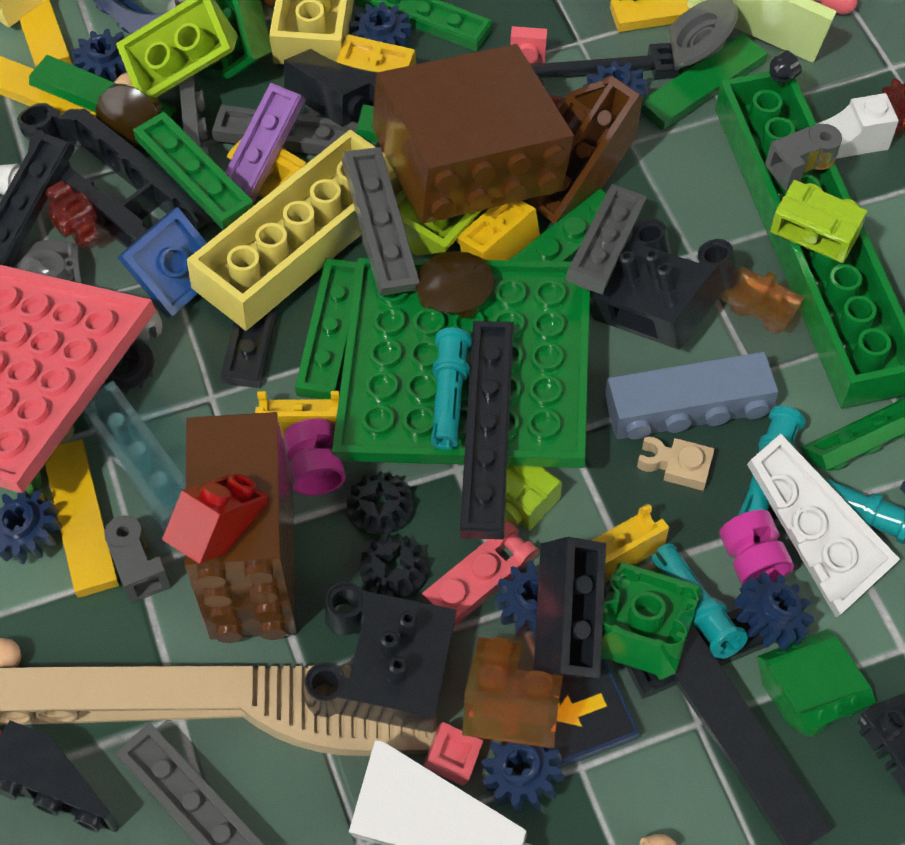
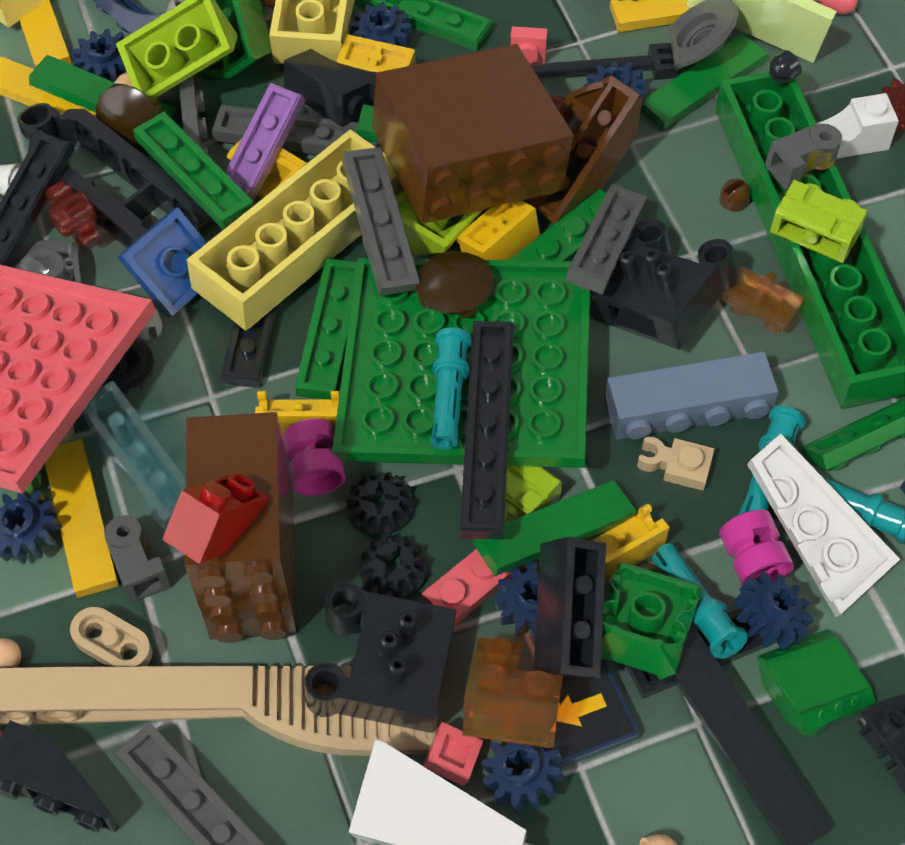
(114, 641): none -> tan plate
(575, 517): none -> green tile
(738, 198): none -> reddish brown hinge

